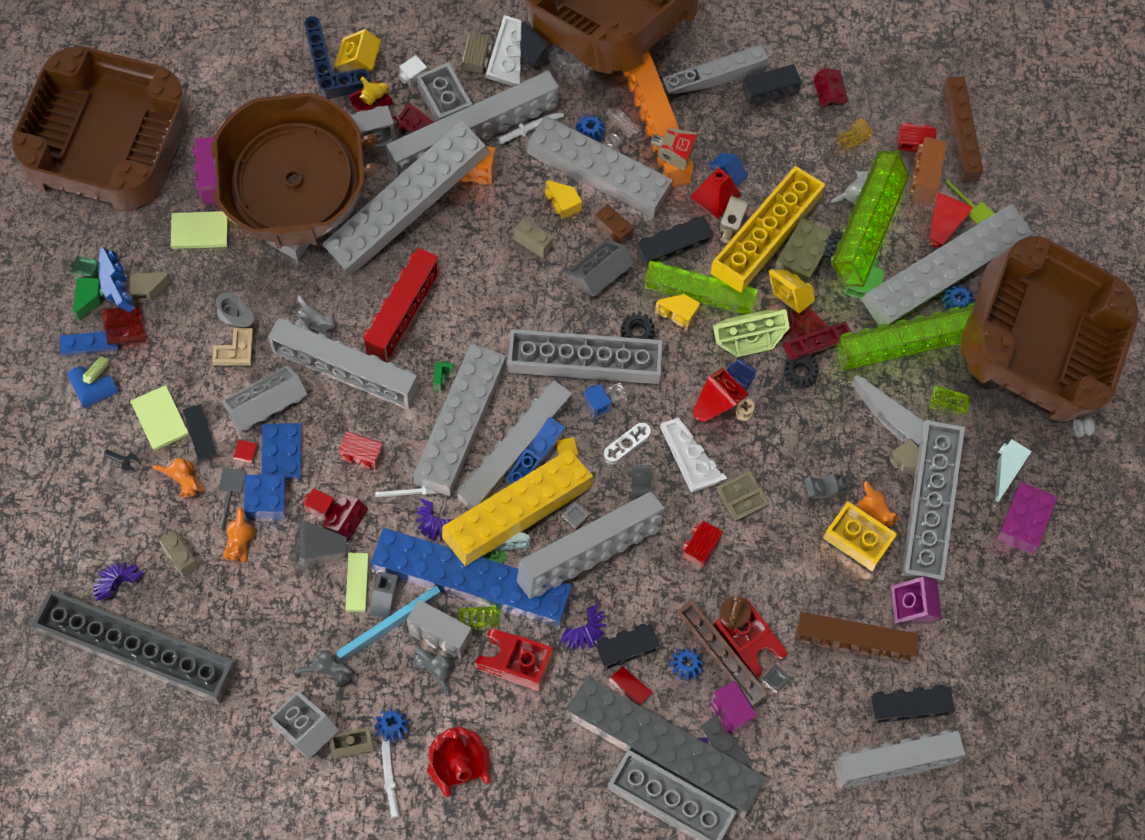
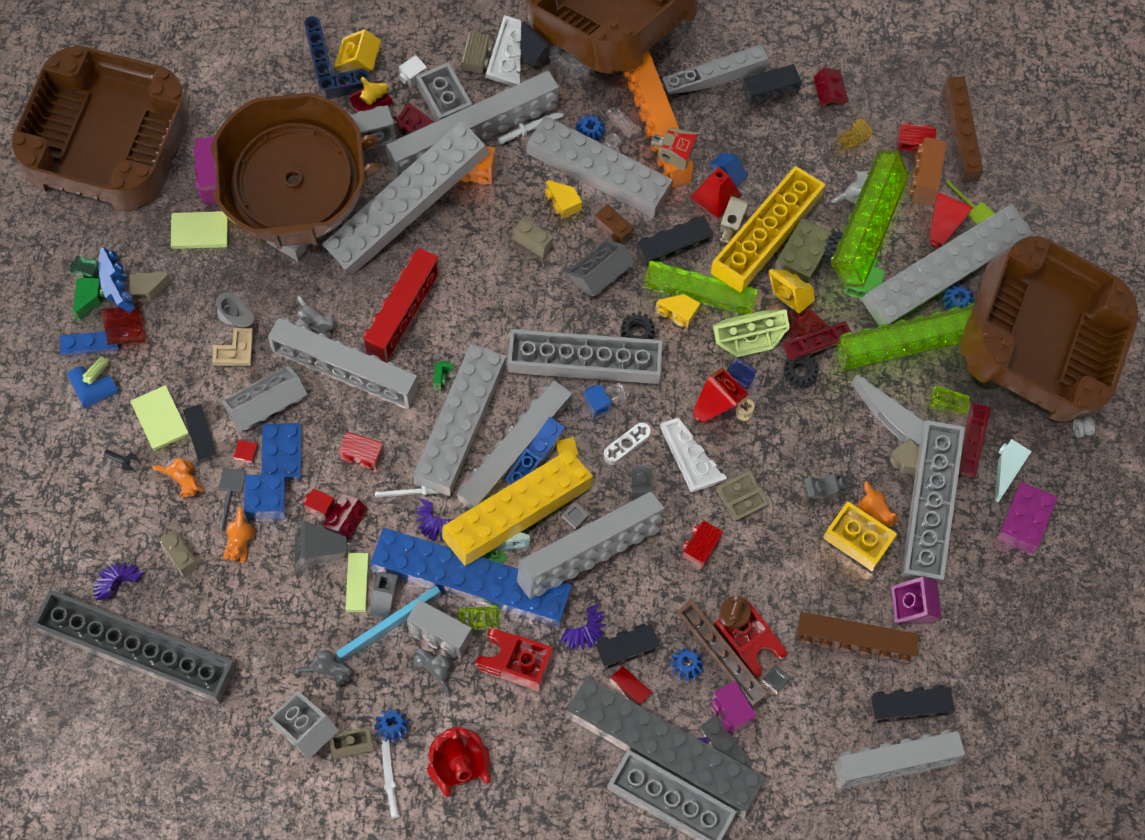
(973, 439): none -> dark red plate

